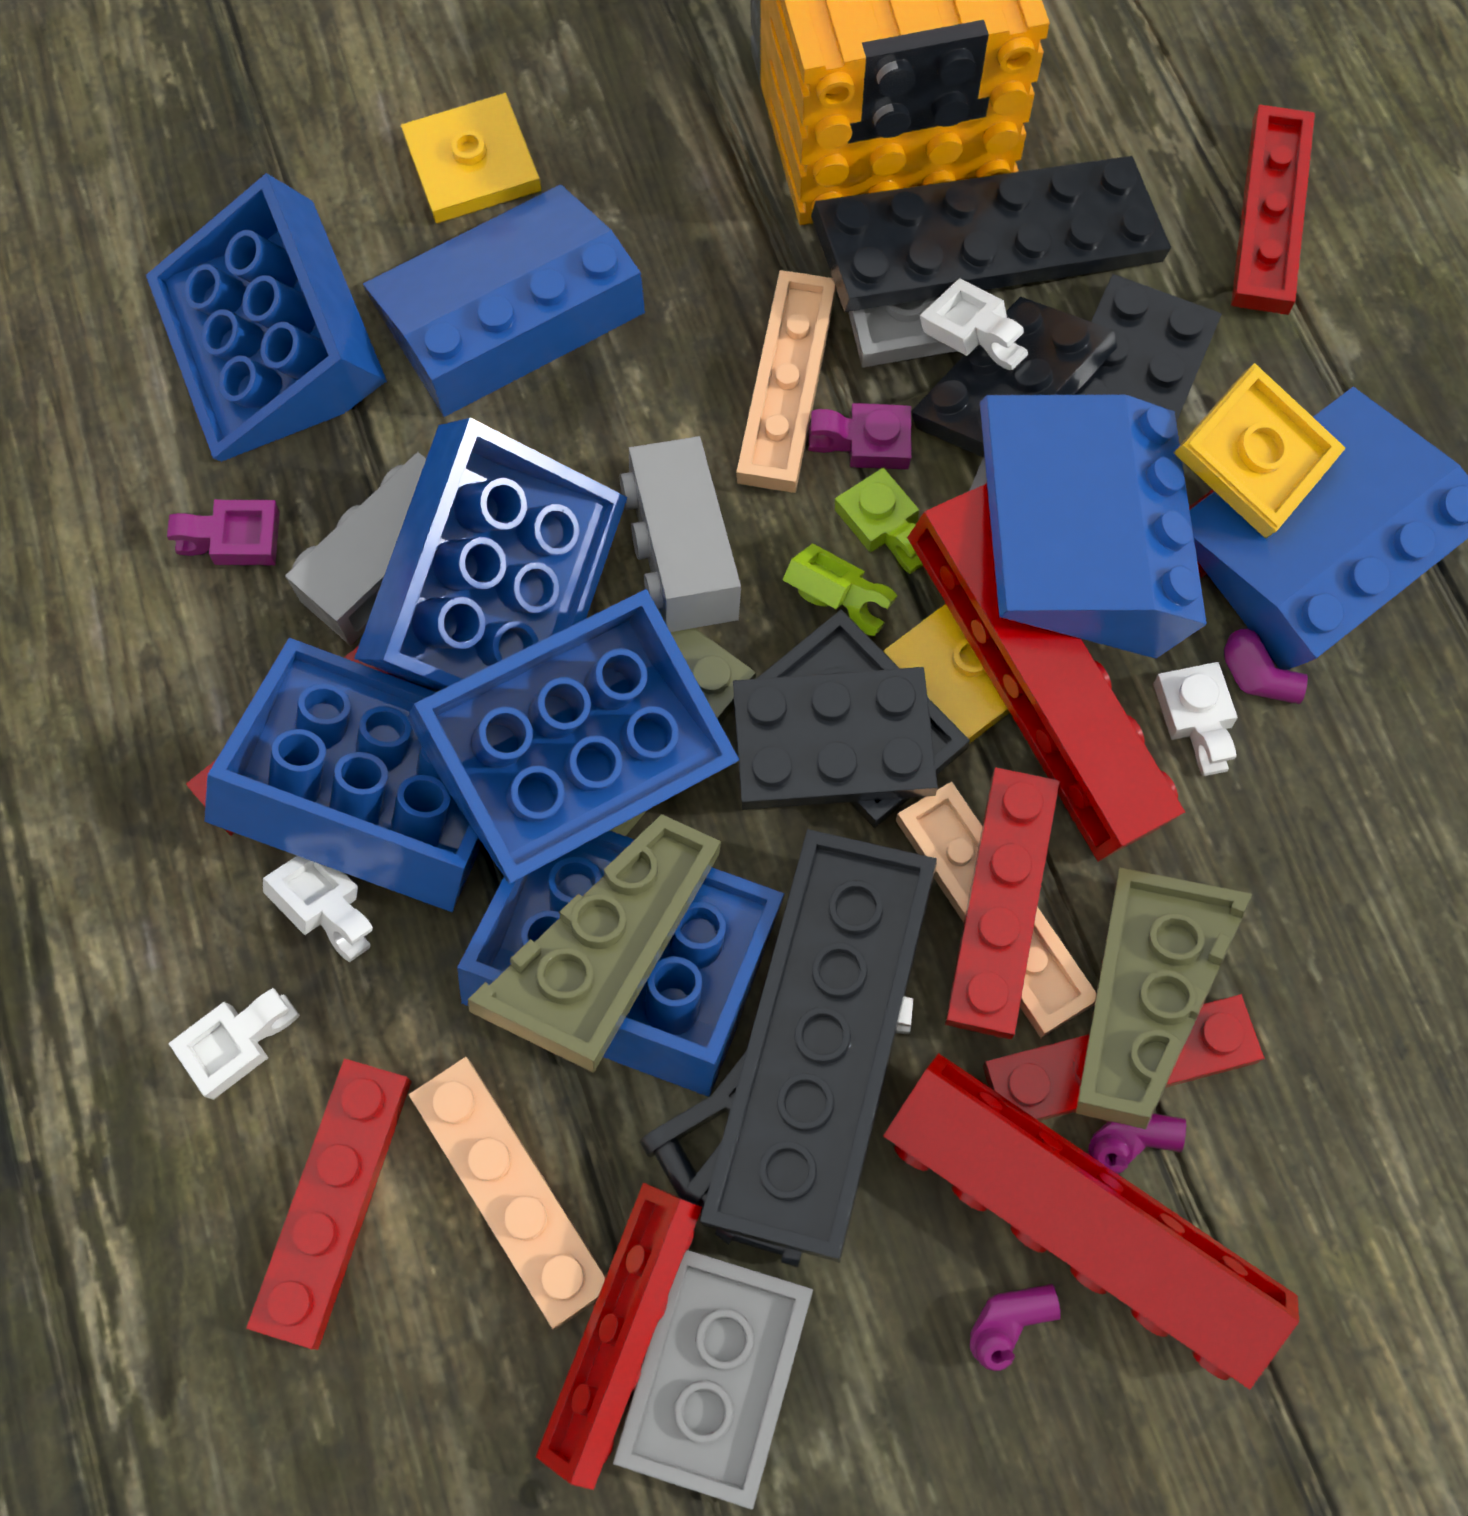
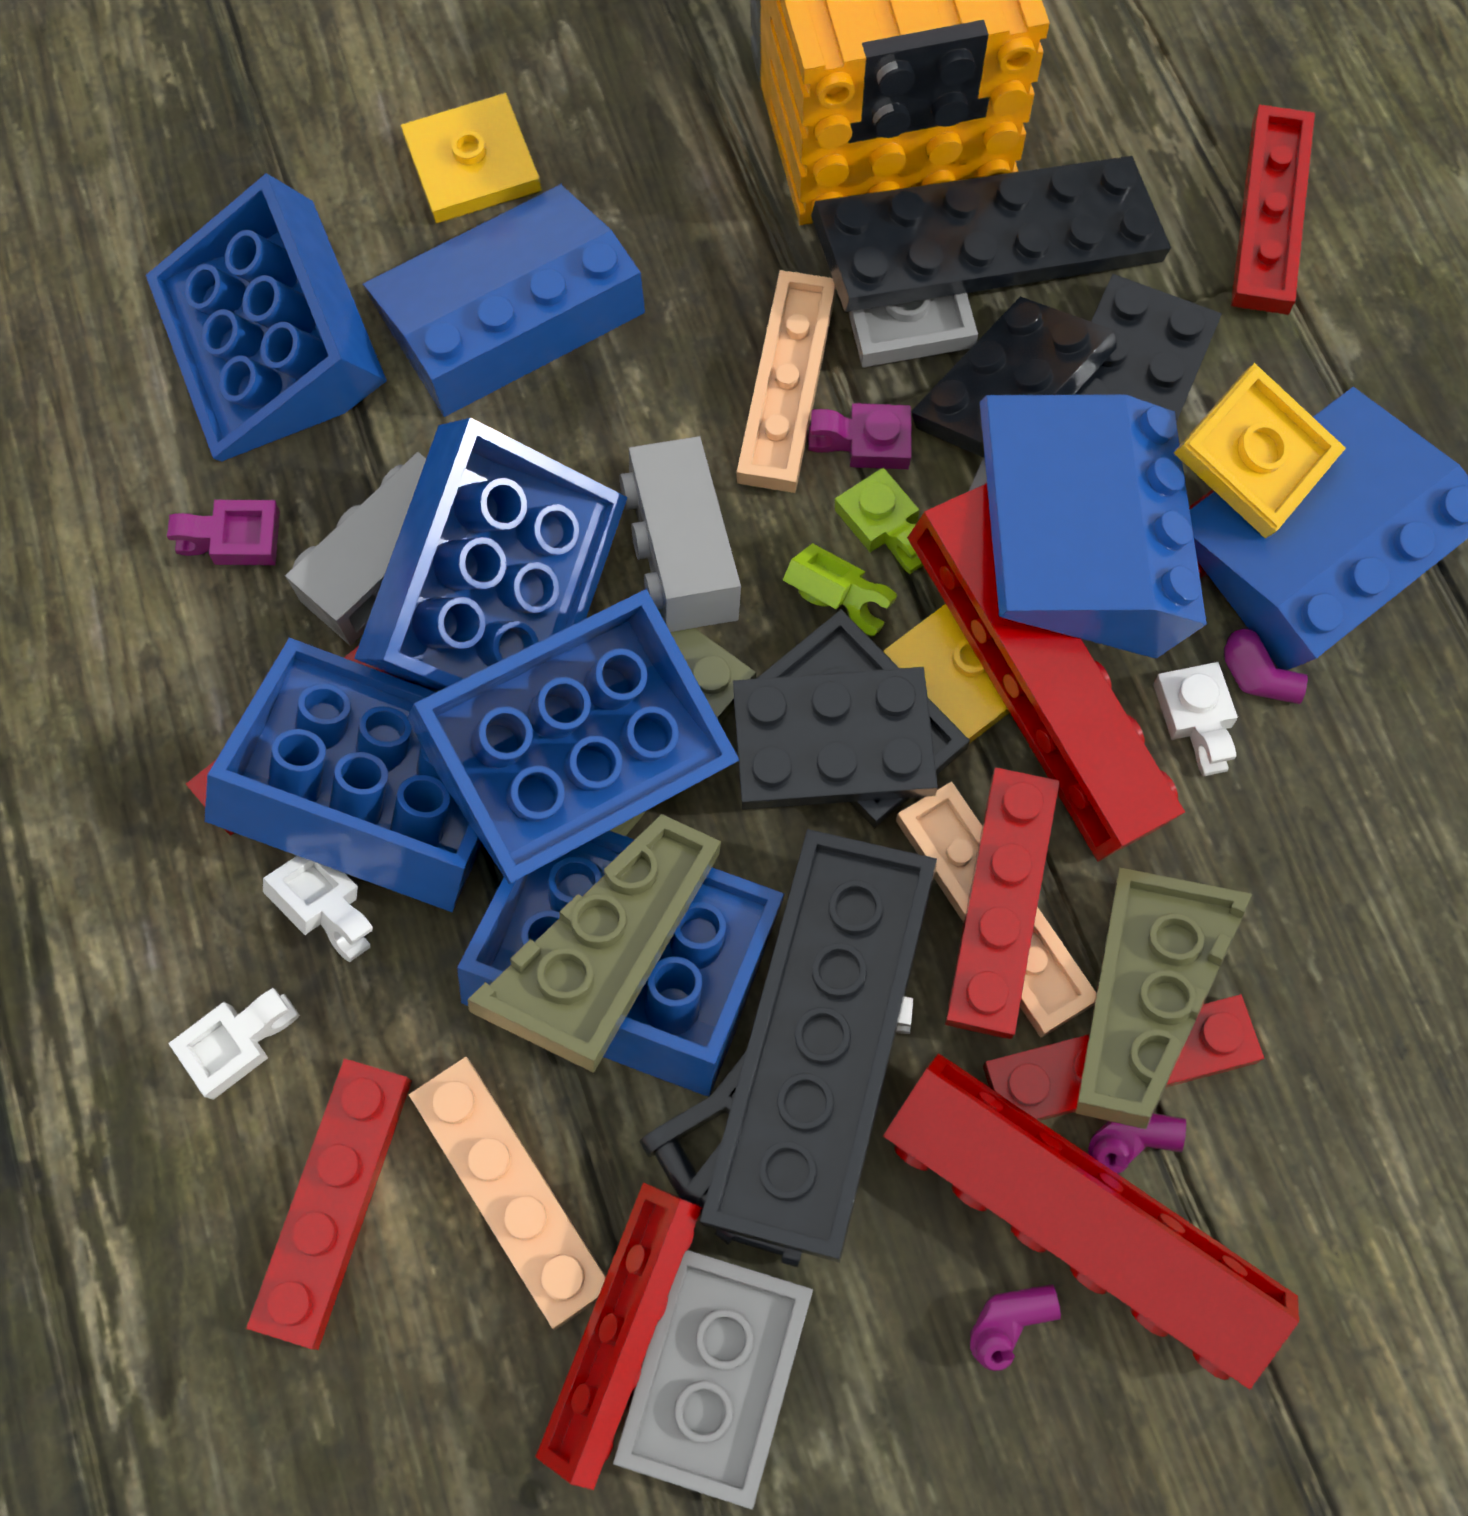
(973, 317): white plate -> none

